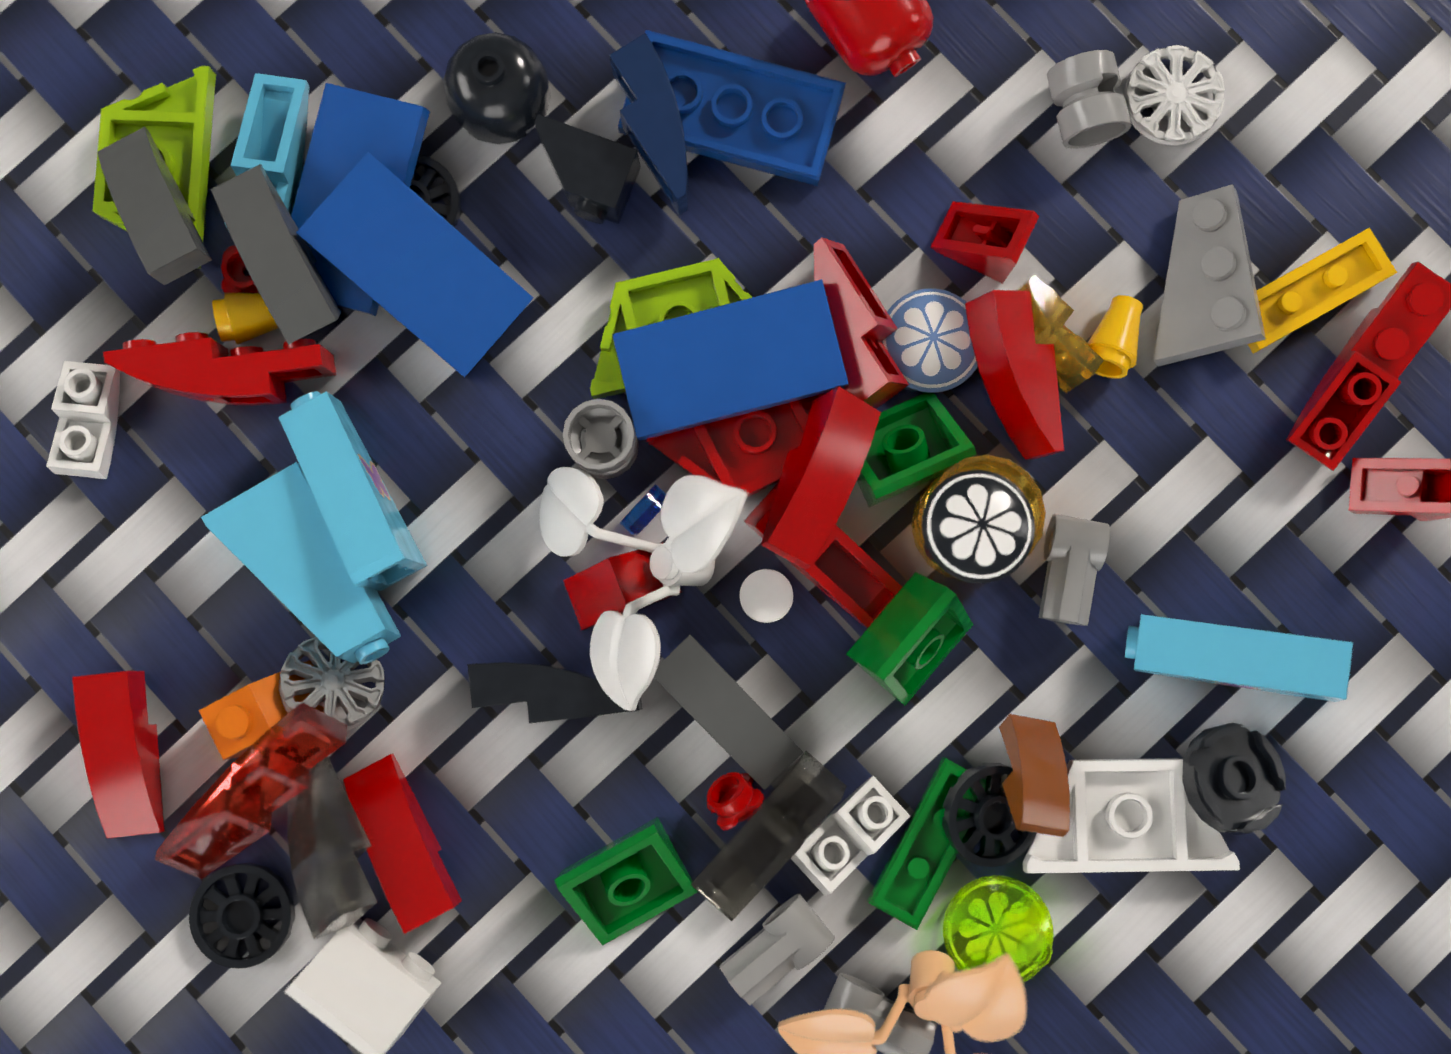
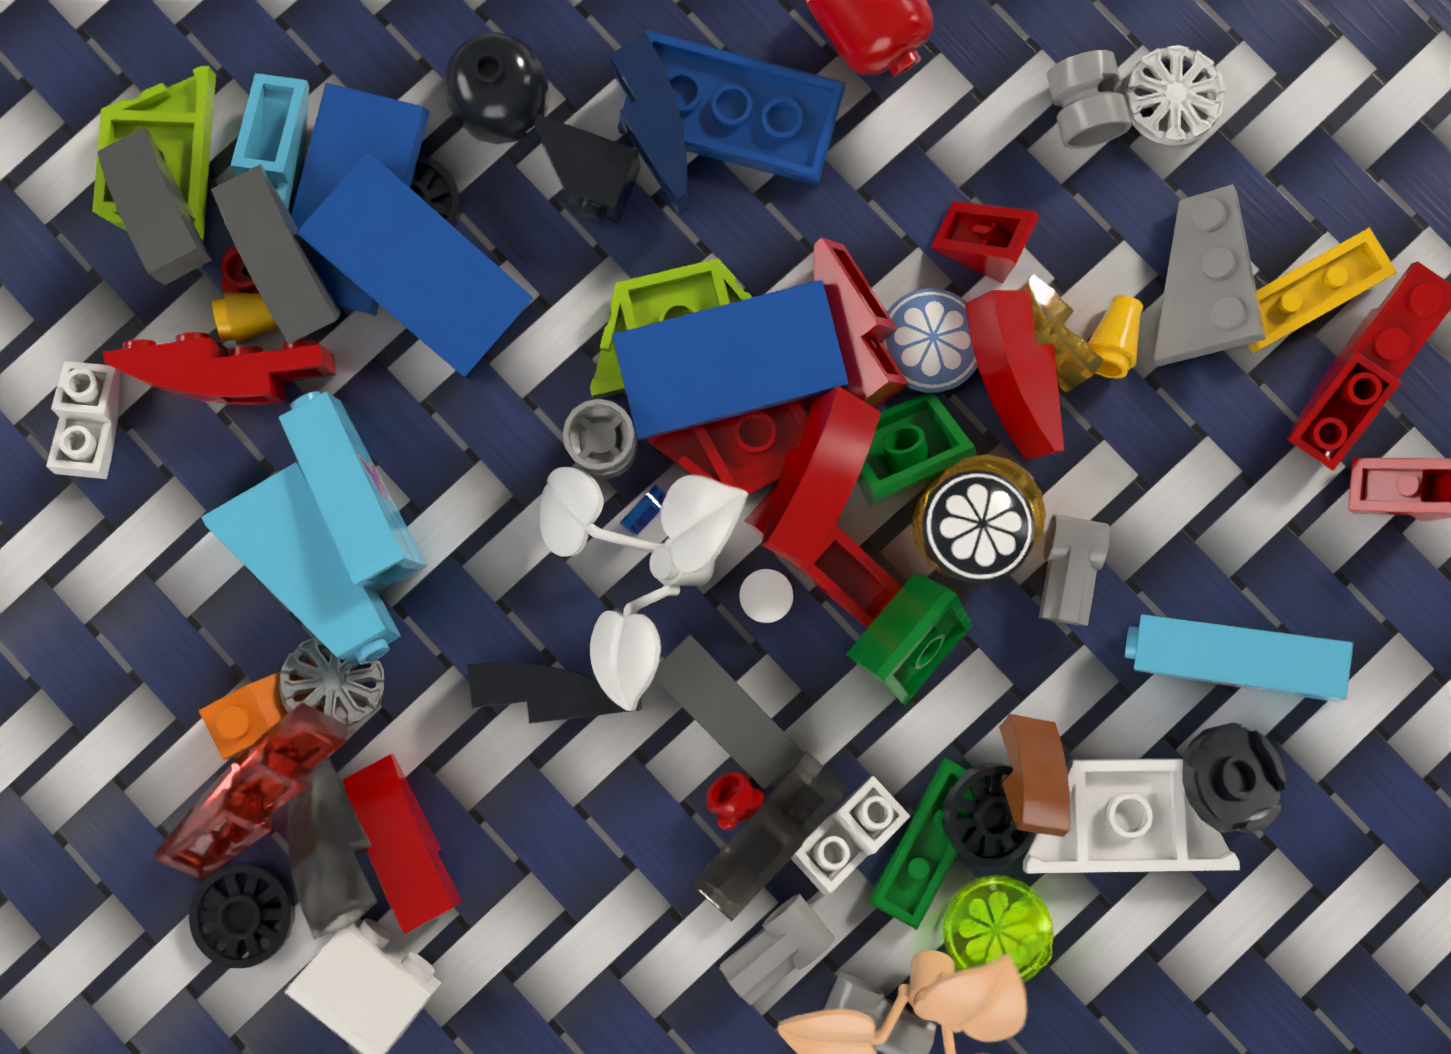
(120, 752): red slope -> none
(611, 586): red slope -> none
(626, 882): green slope -> none

